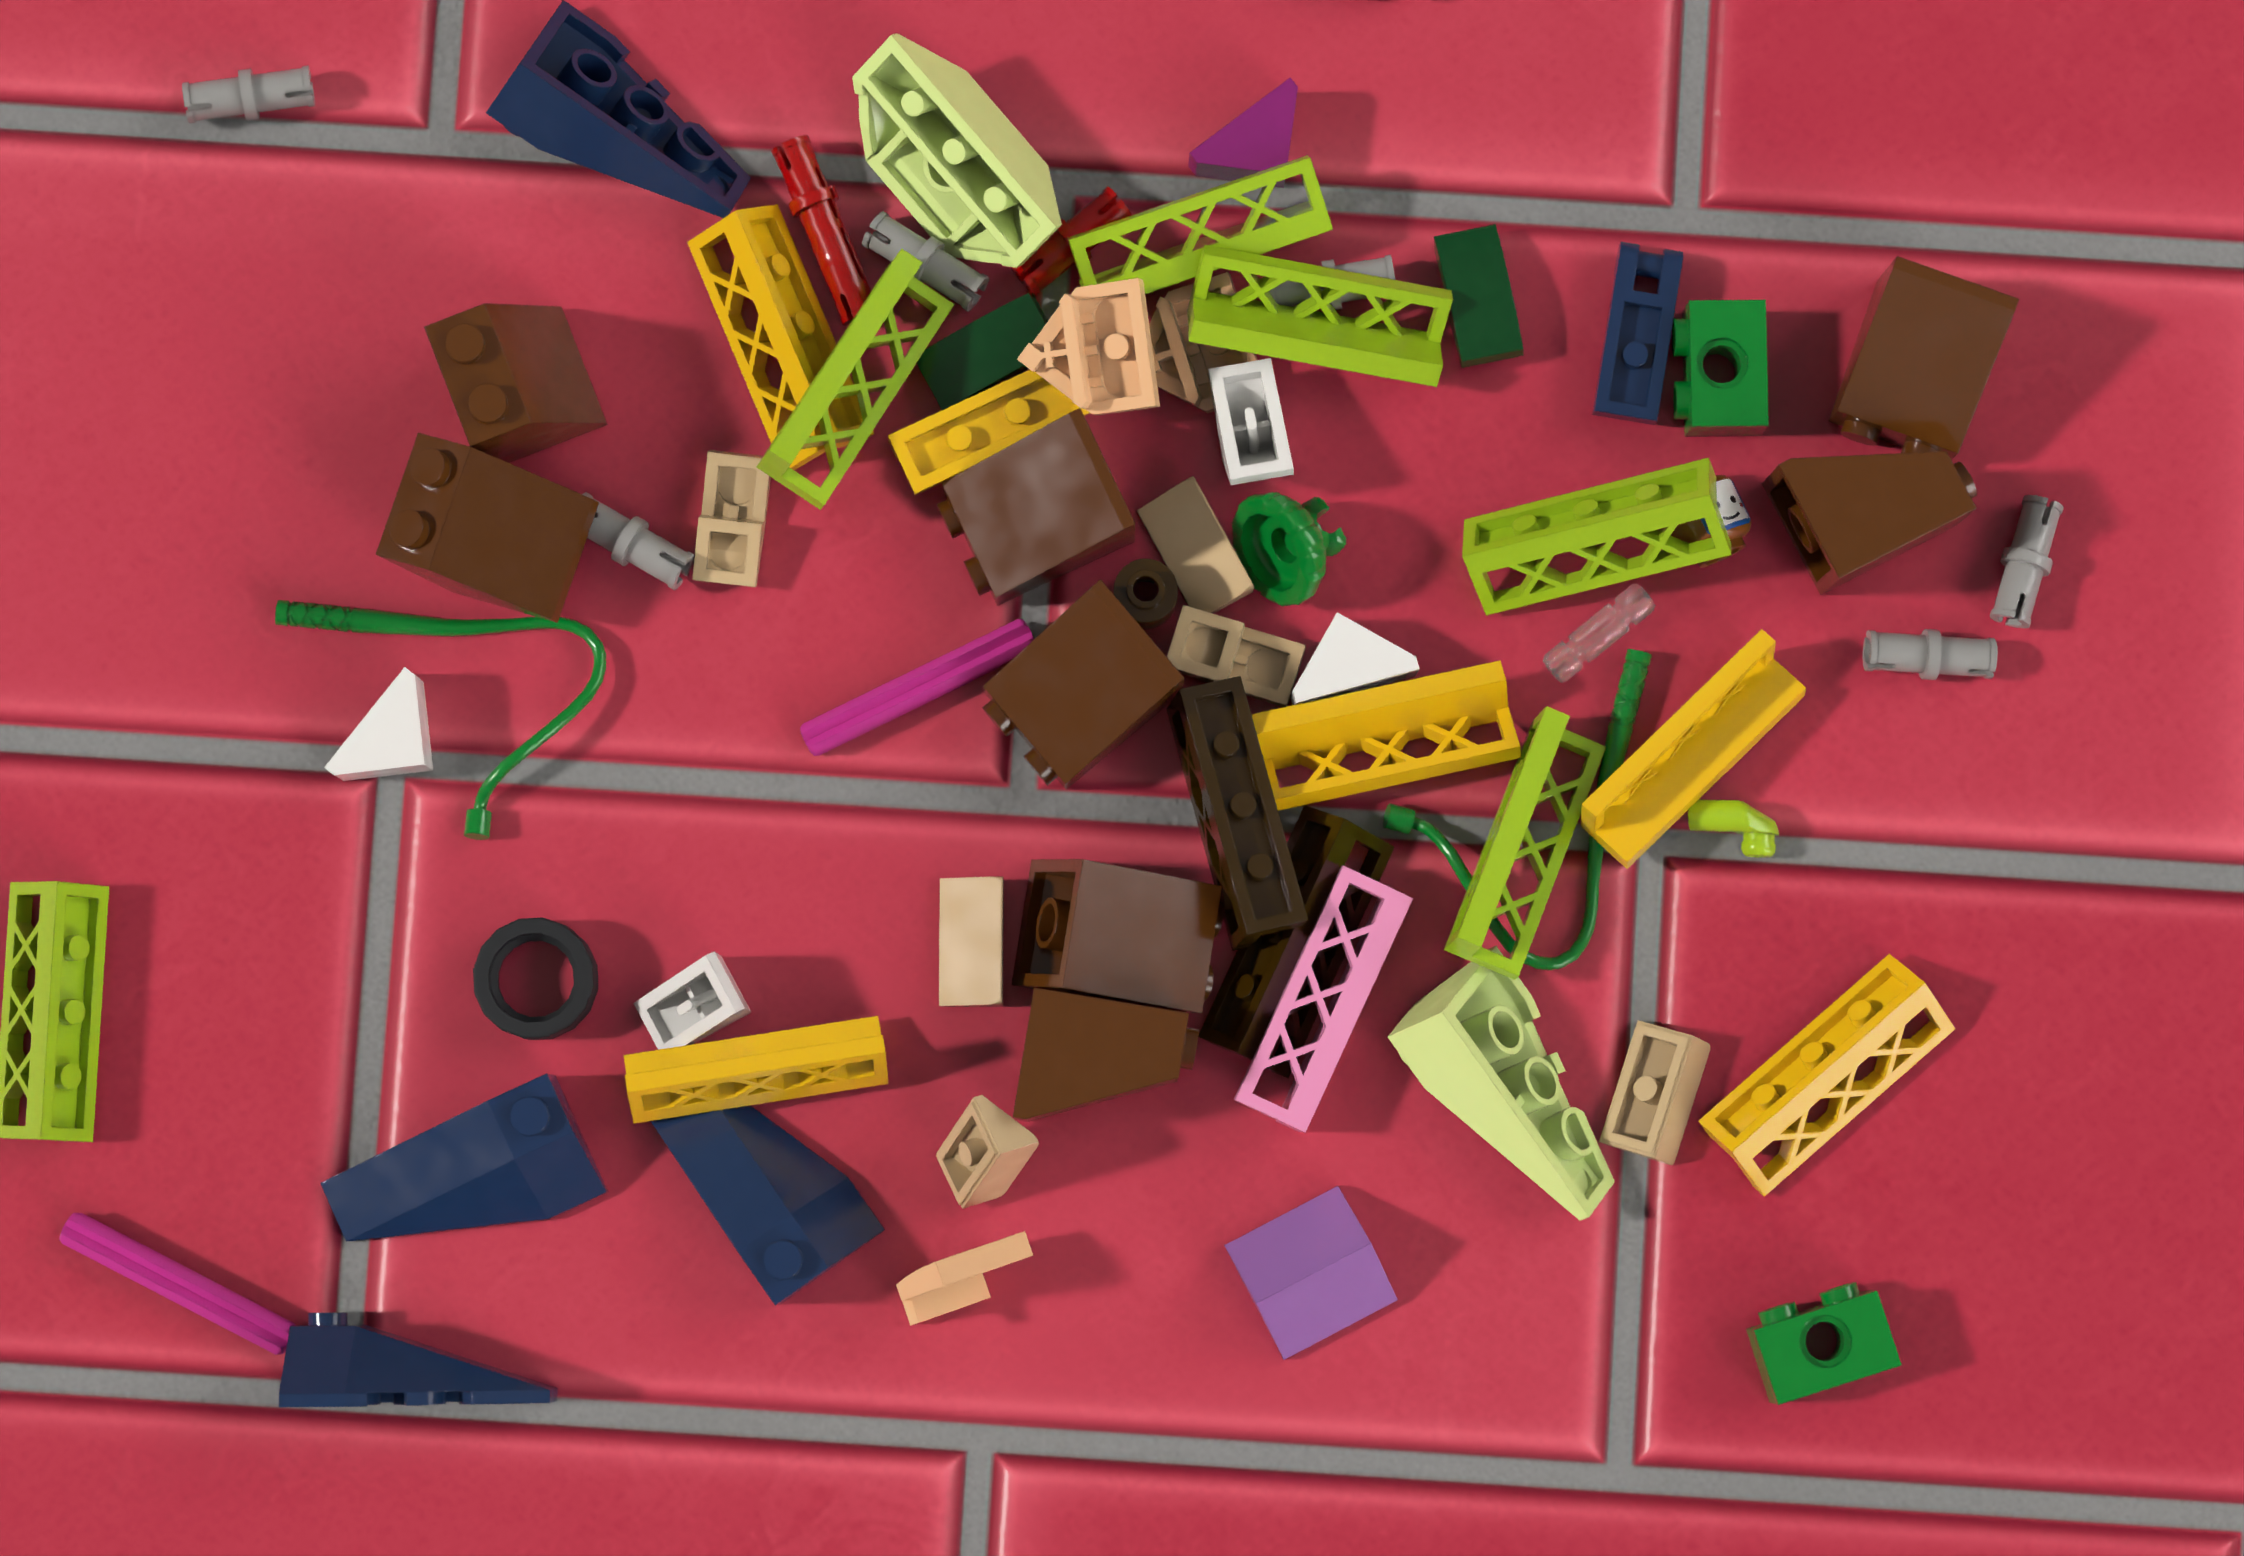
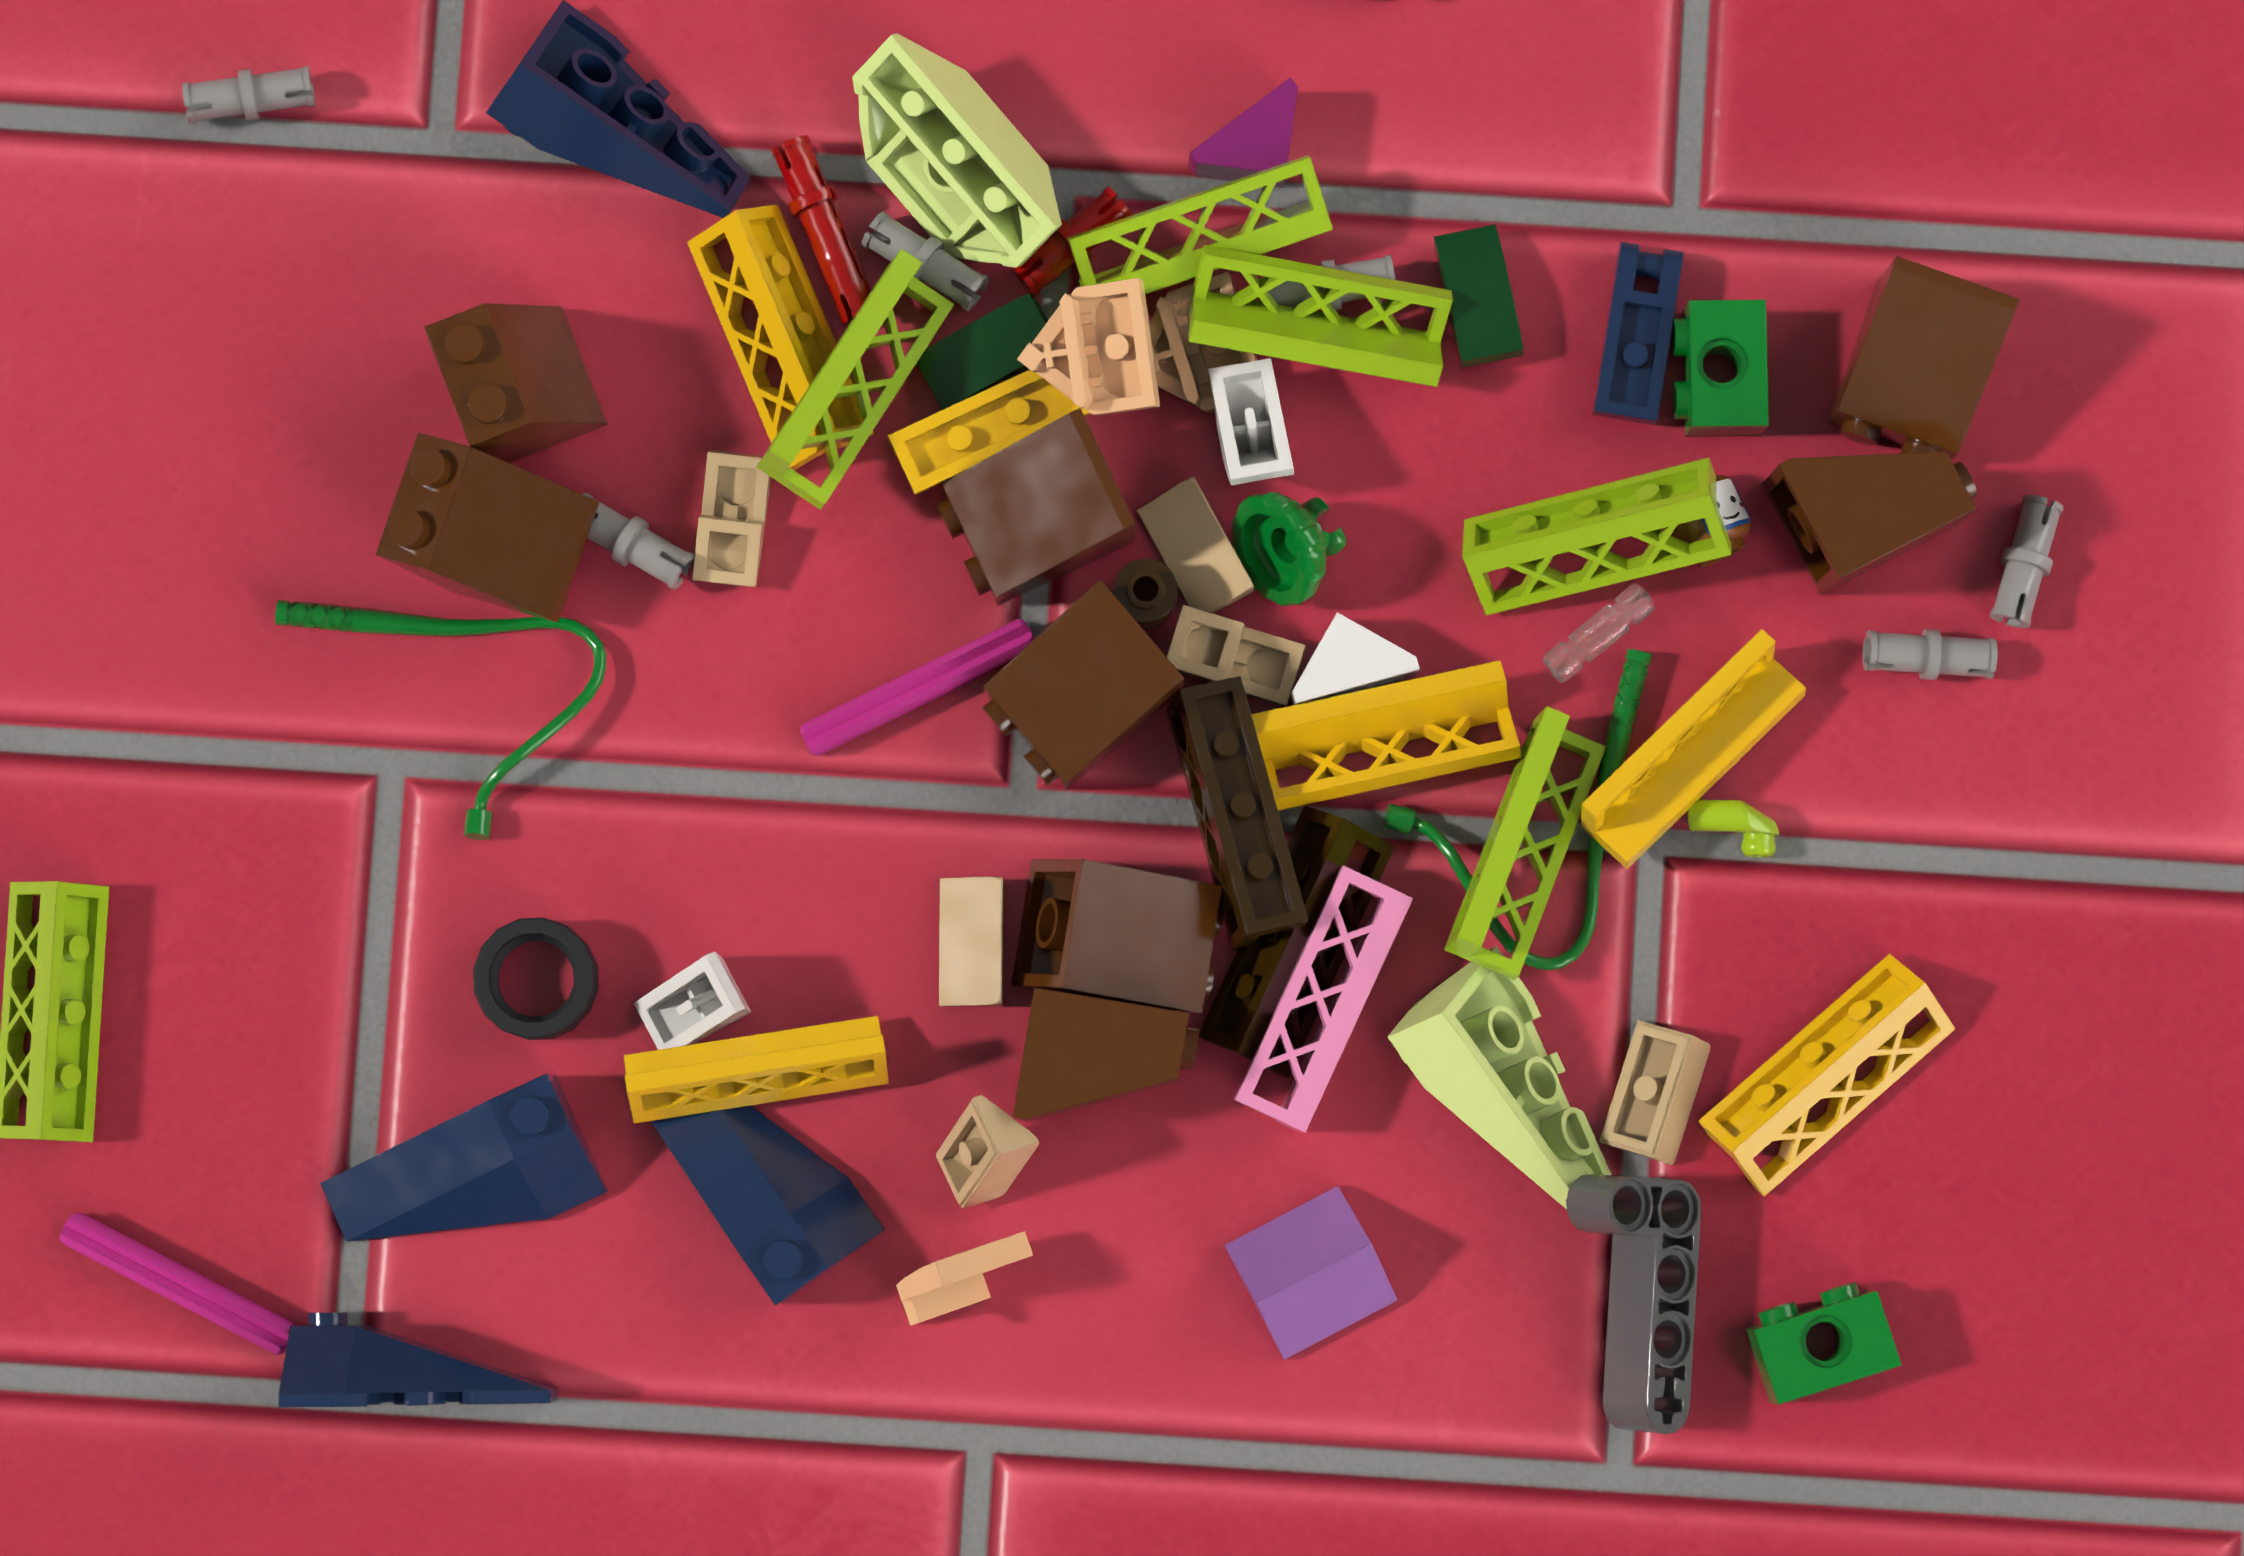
(390, 736): white slope -> none
(1649, 1293): none -> dark grey beam

